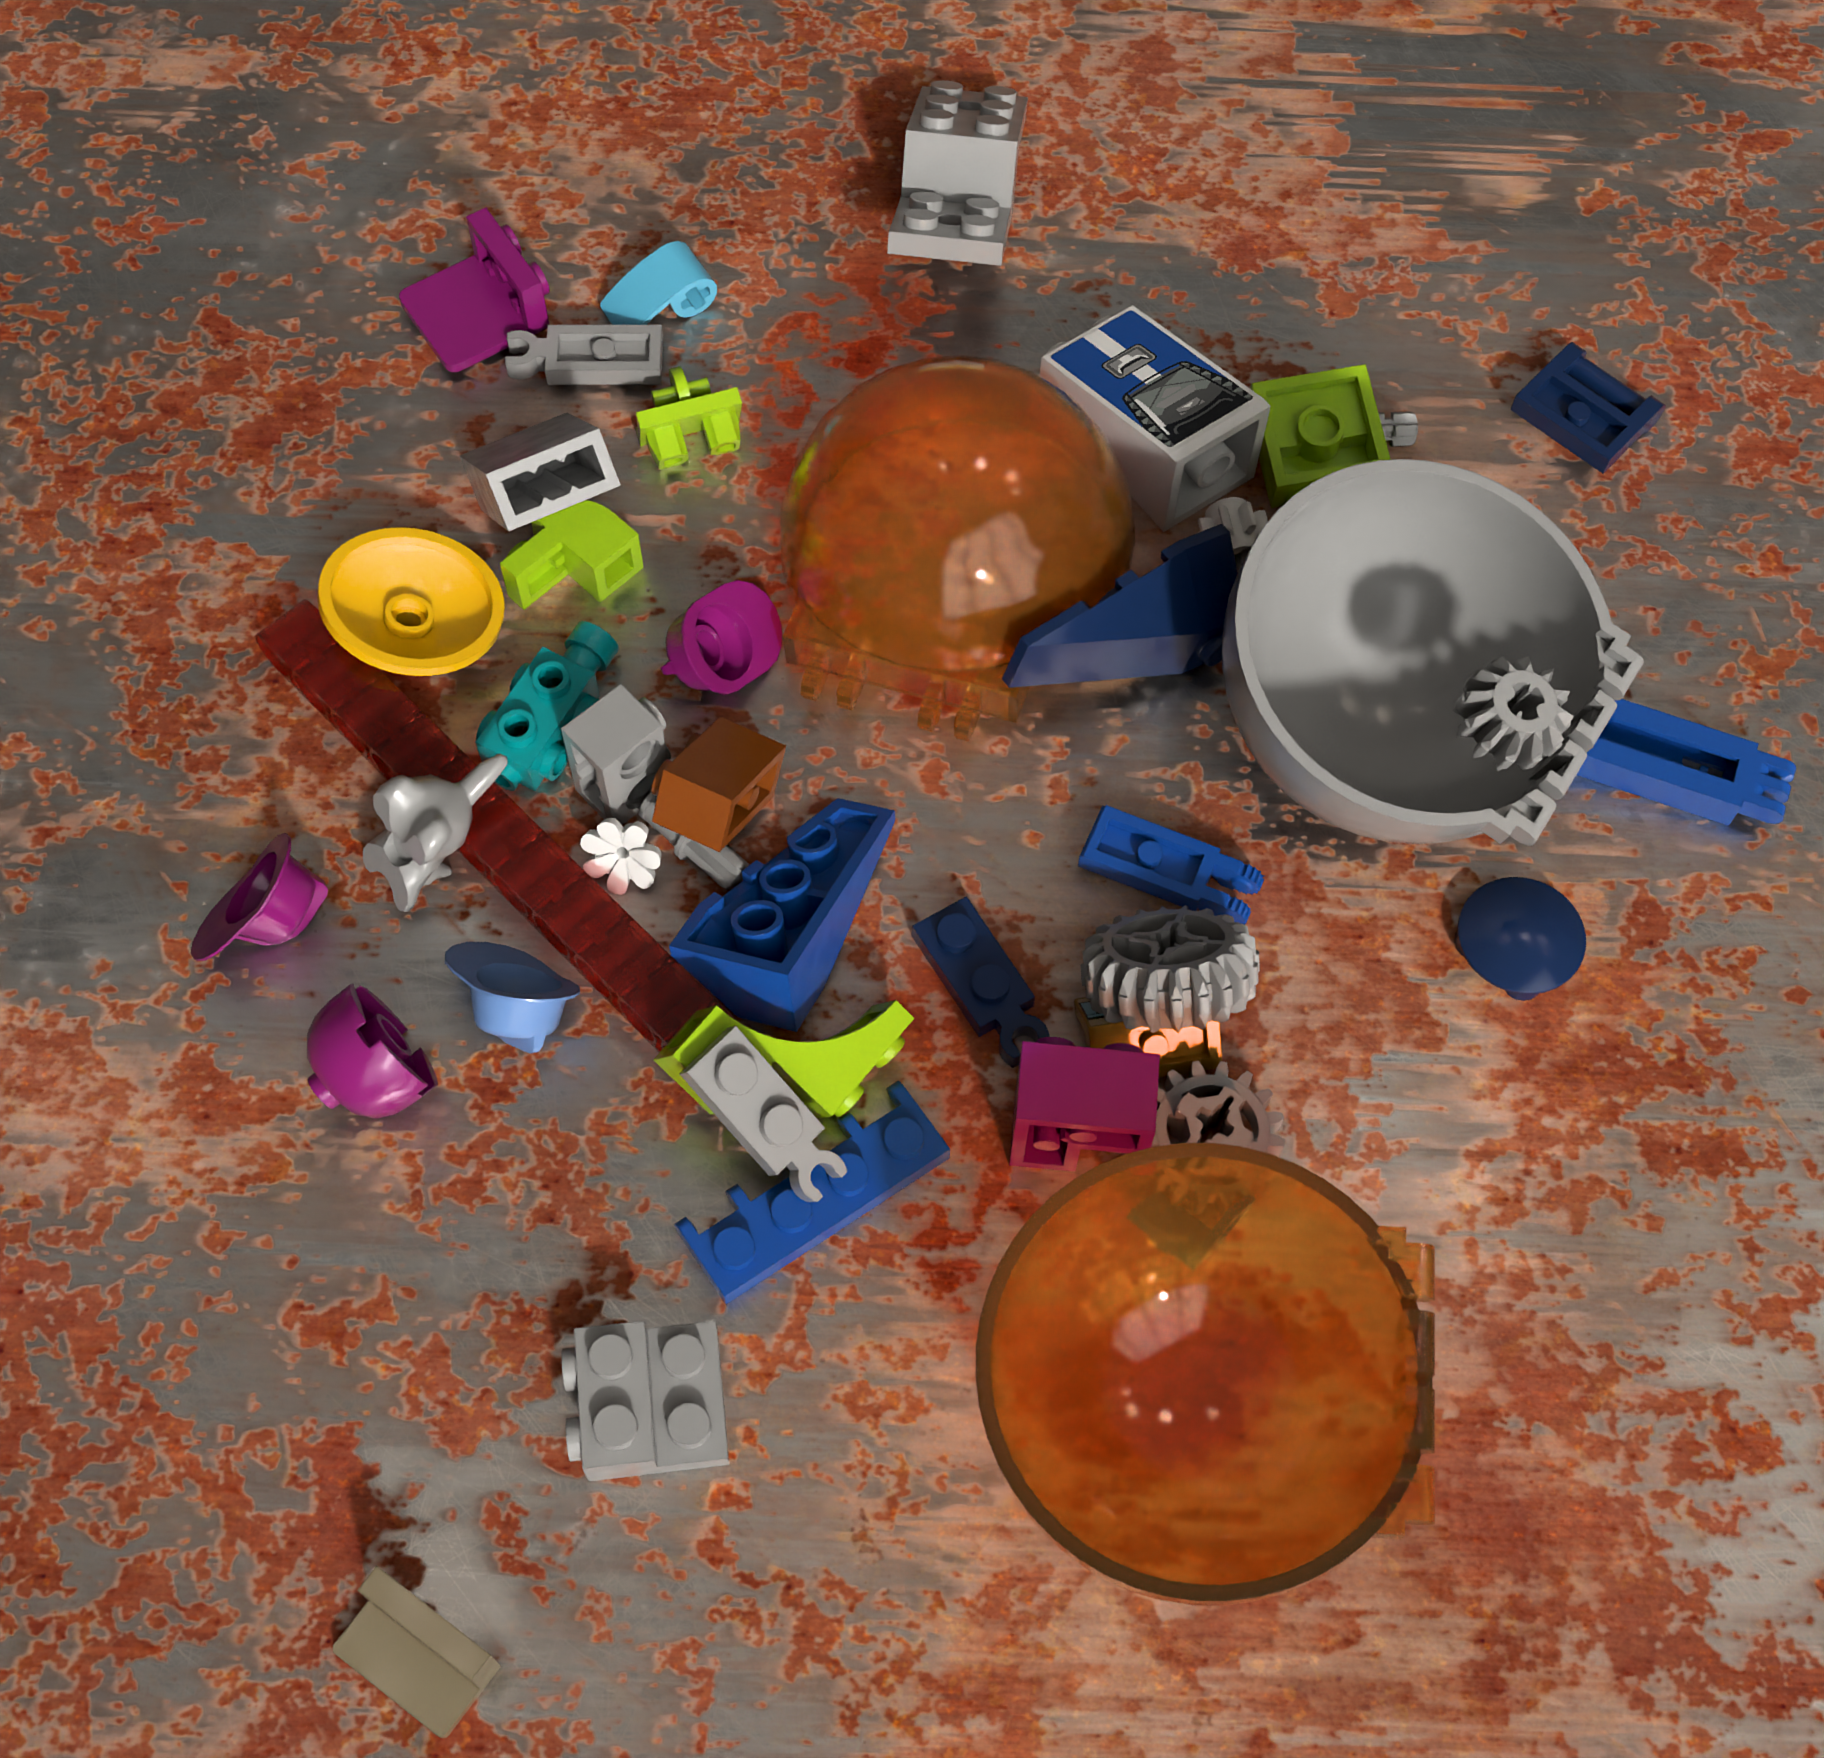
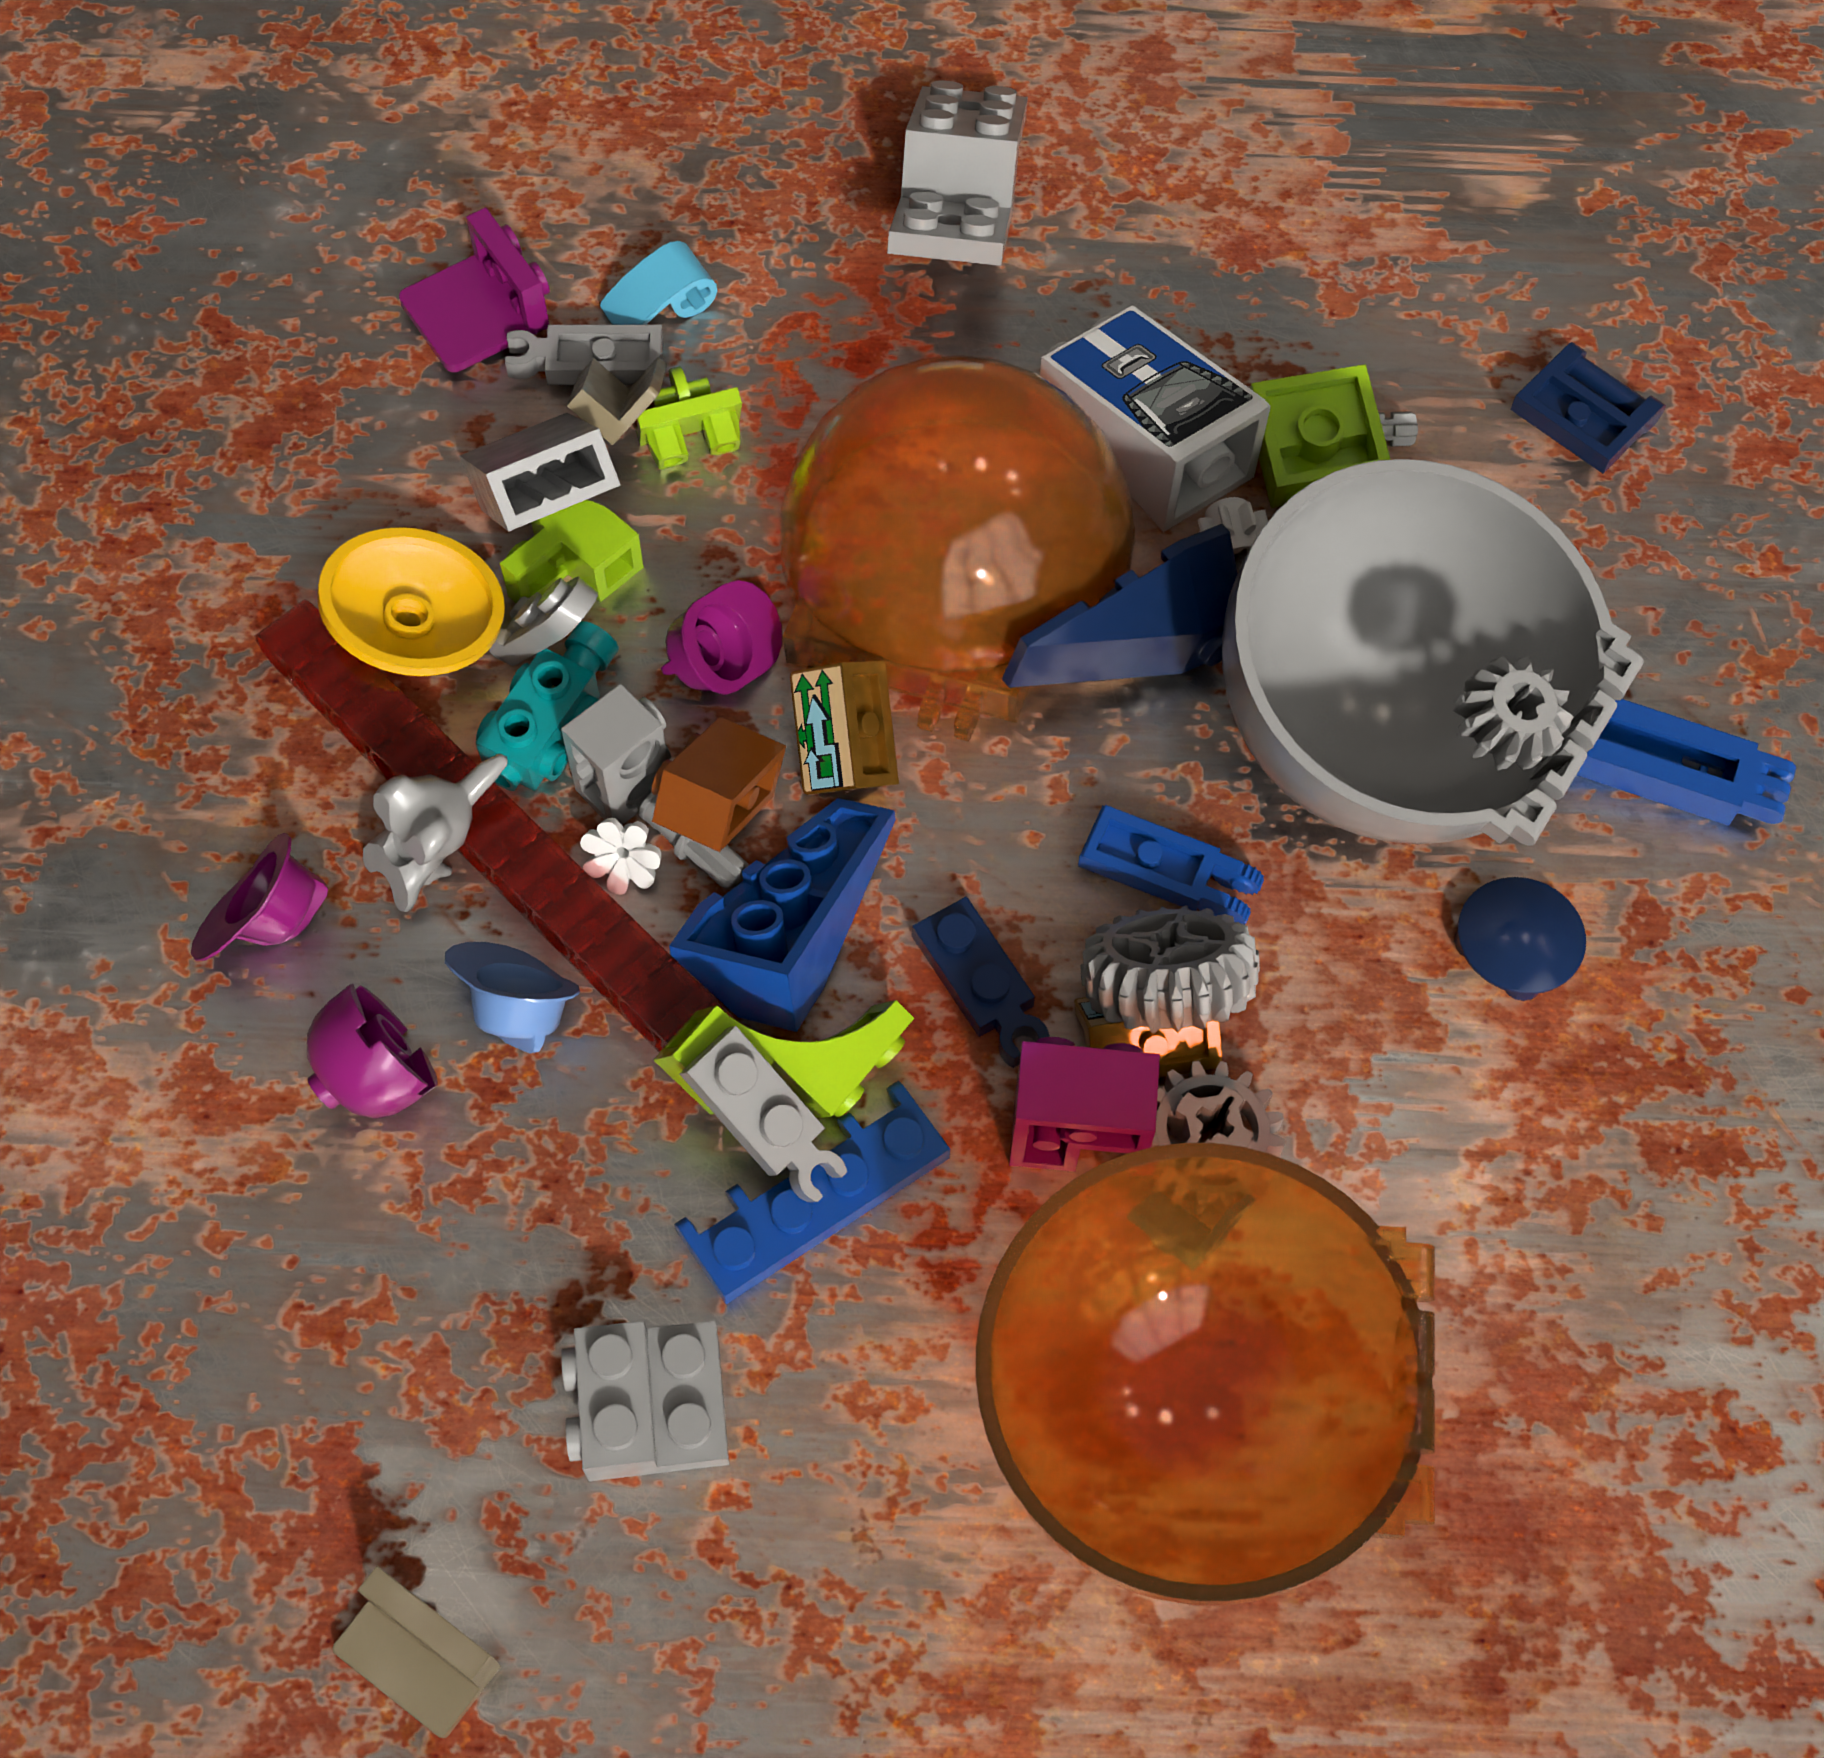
(543, 620): none -> light grey plate
(610, 404): none -> dark tan panel
(844, 727): none -> panel

